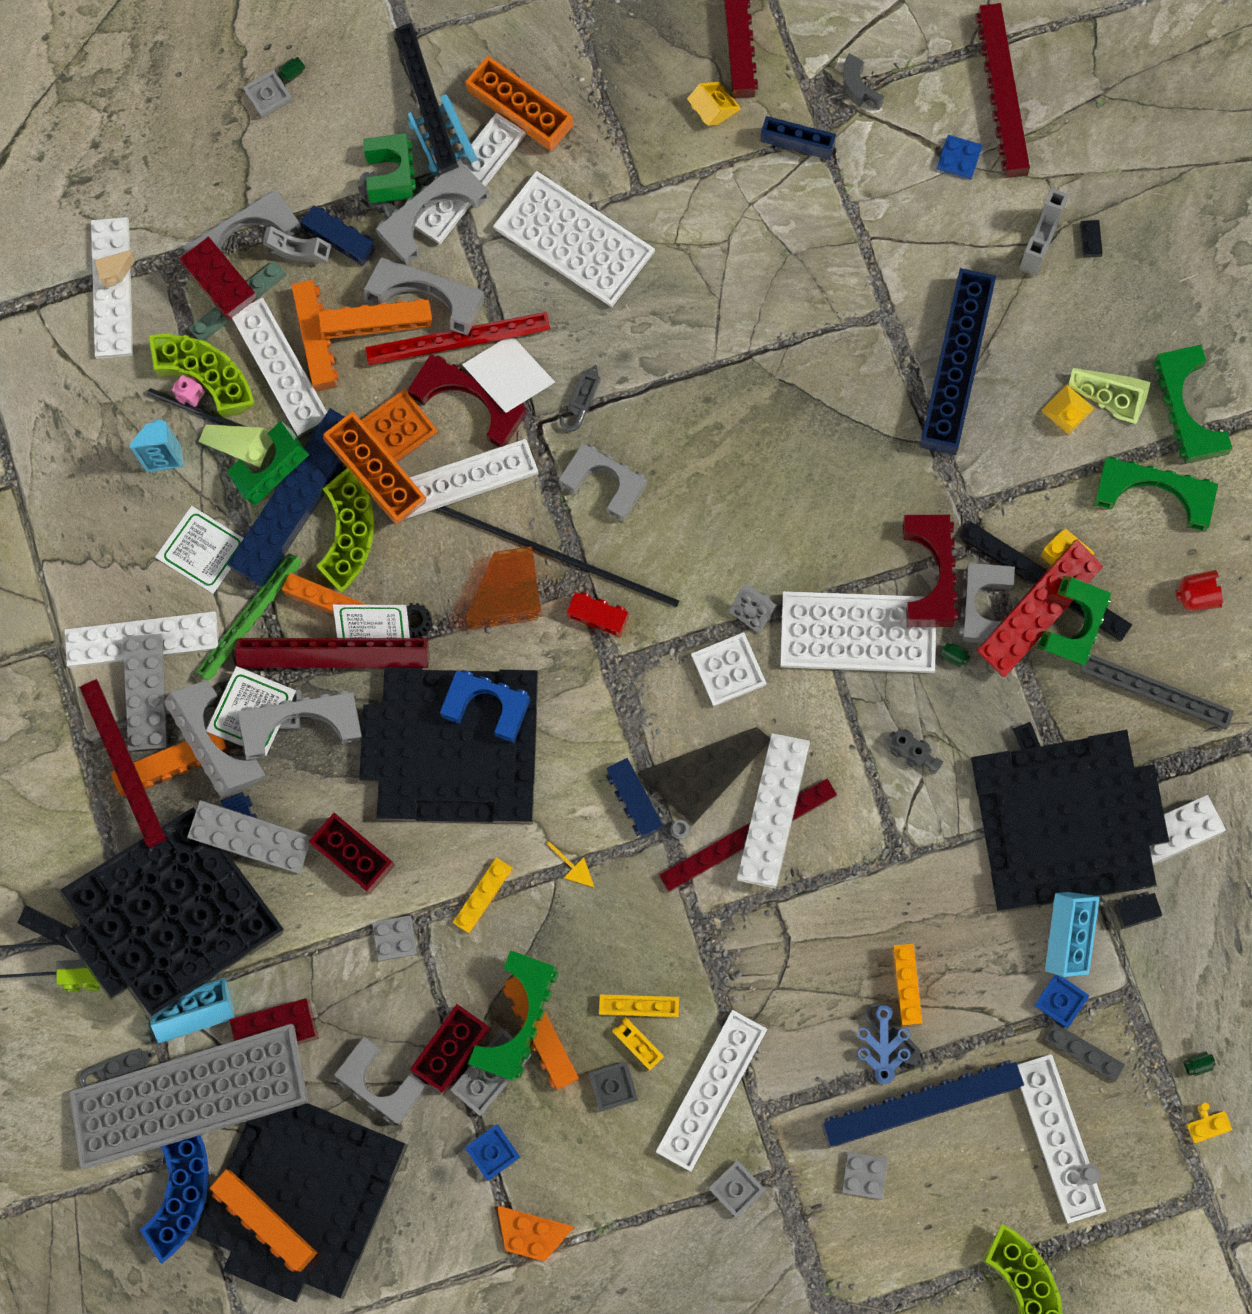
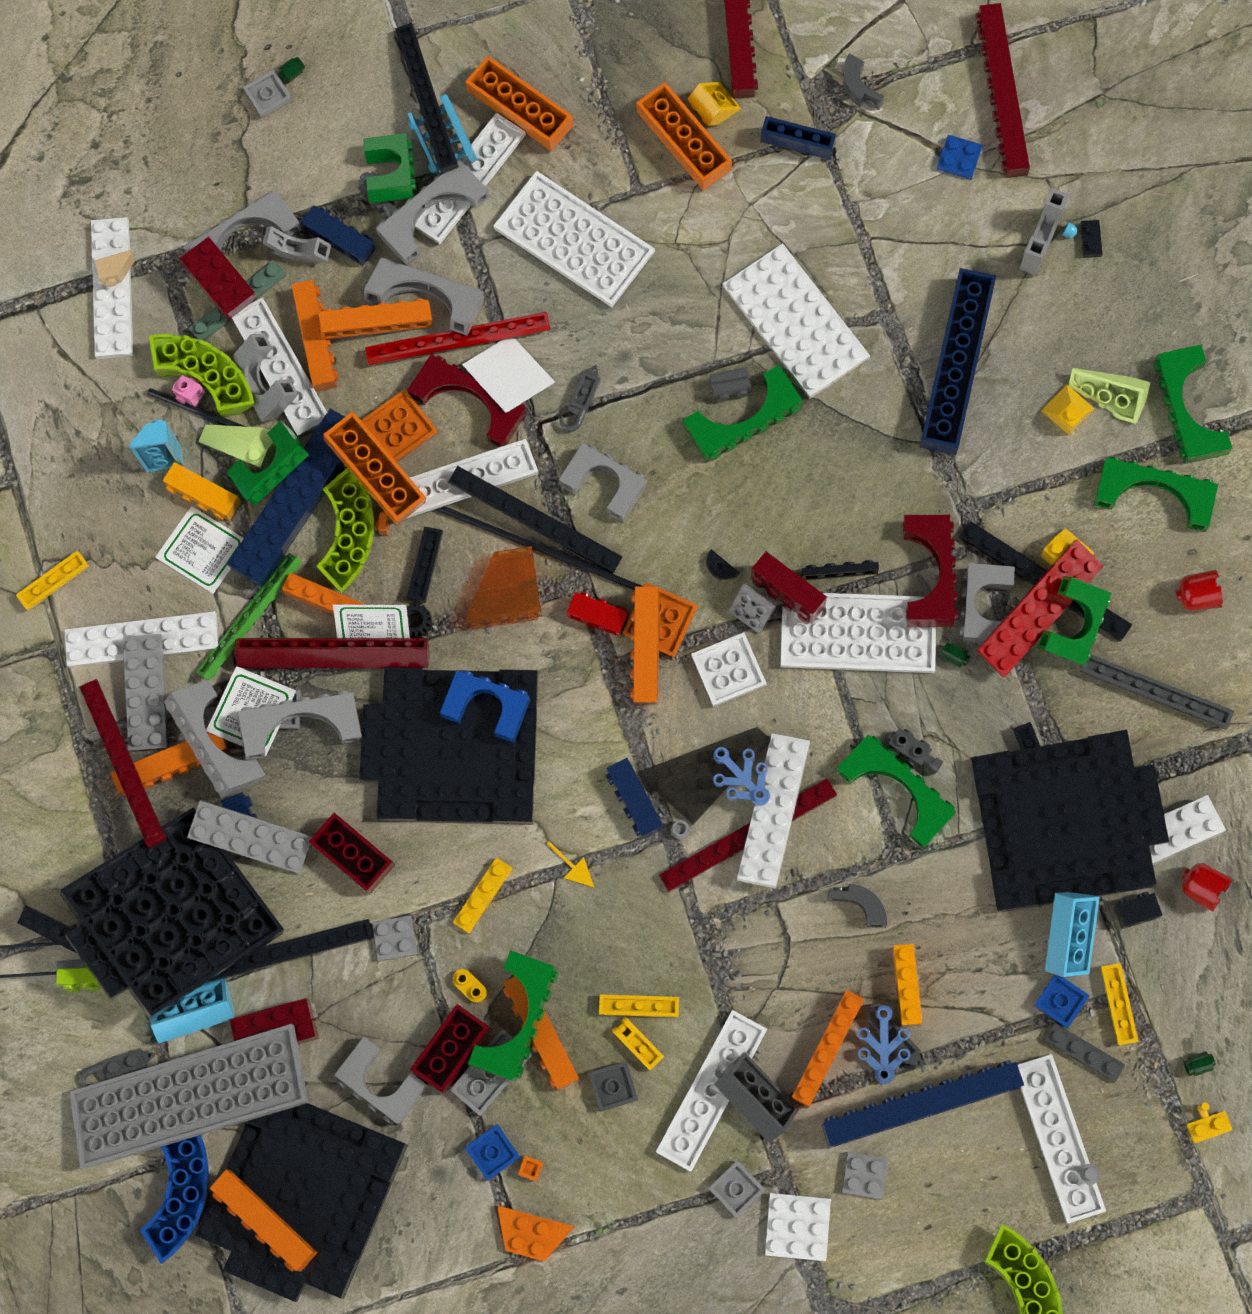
(52, 580): none -> yellow plate
(201, 491): none -> light orange brick
(270, 402): none -> light grey arch
(300, 948): none -> black plate
(382, 524): none -> orange plate
(425, 564): none -> black plate
(469, 986): none -> yellow plate
(530, 1168): none -> orange plate
(535, 519): none -> black plate
(645, 645): none -> orange brick
(673, 622): none -> orange plate
(684, 136): none -> orange brick
(716, 438): none -> green arch
(719, 567): none -> black plate
(730, 384): none -> dark grey brick
(743, 778): none -> medium blue plant
(757, 1097): none -> dark grey slope
(788, 588): none -> dark red brick
(796, 321): none -> white plate
(797, 1227): none -> white plate
(827, 1048): none -> orange brick
(848, 569): none -> black plate
(865, 899): none -> dark grey arch
(872, 758): none -> green arch
(1069, 230): none -> medium azure hinge
(1119, 1004): none -> yellow plate
(1204, 885): none -> red cylinder

